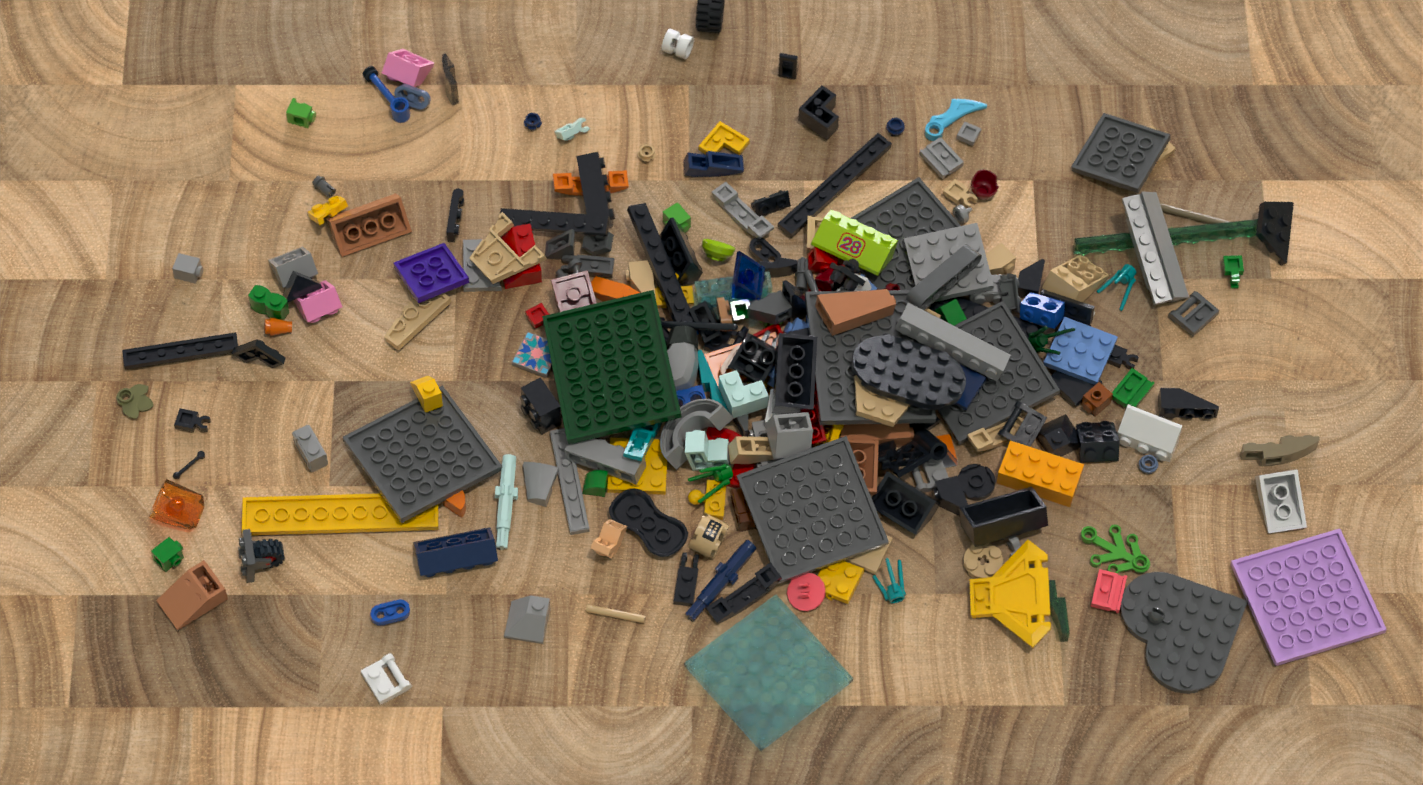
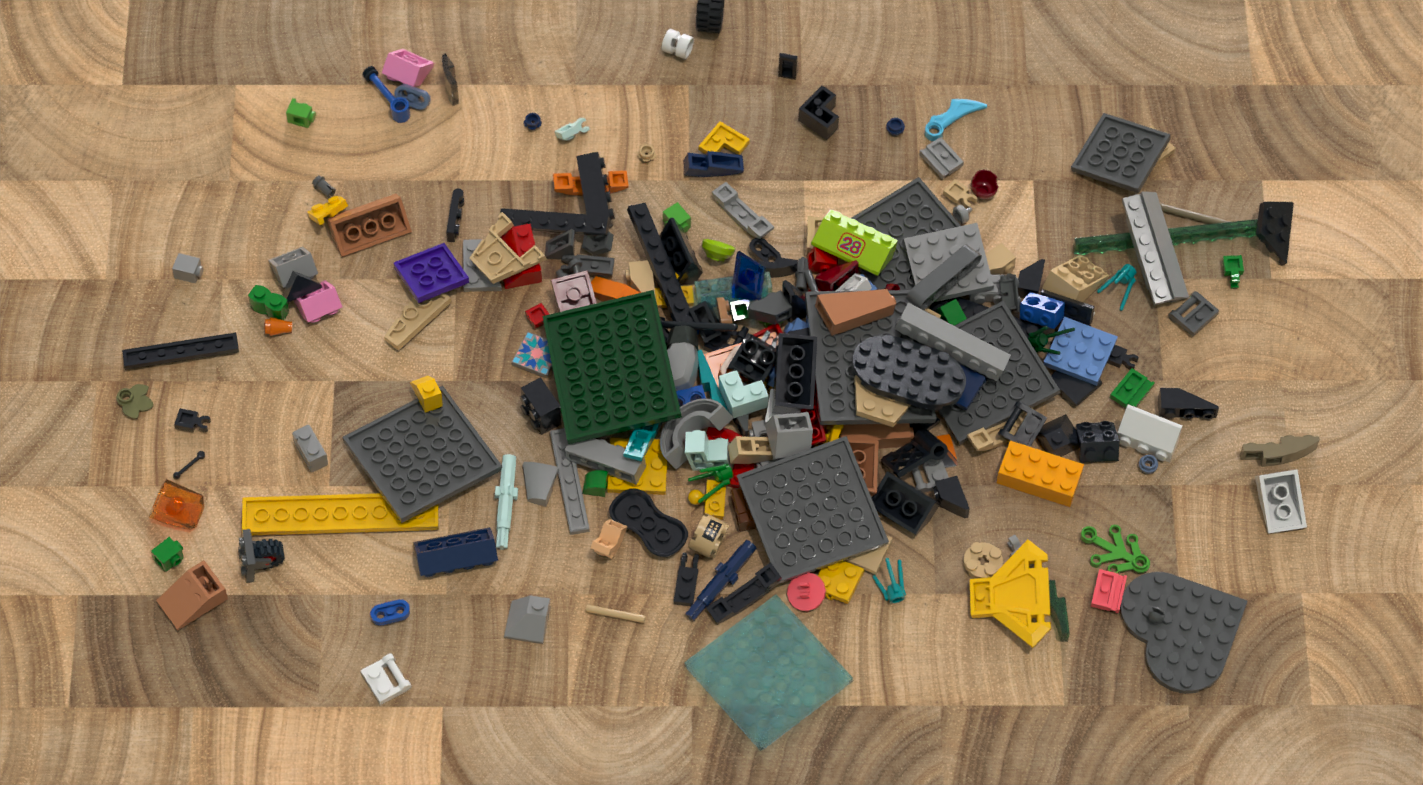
(258, 350): black plate -> none
(456, 503): orange brick -> none
(771, 204): black hinge -> none
(834, 184): black plate -> none
(848, 271): black hips -> none
(885, 453): black plate -> none
(968, 133): light grey plate -> none
(977, 482): black tile -> none
(1003, 516): black piece -> none
(1096, 399): dark orange brick -> none
(1308, 597): lavender plate -> none

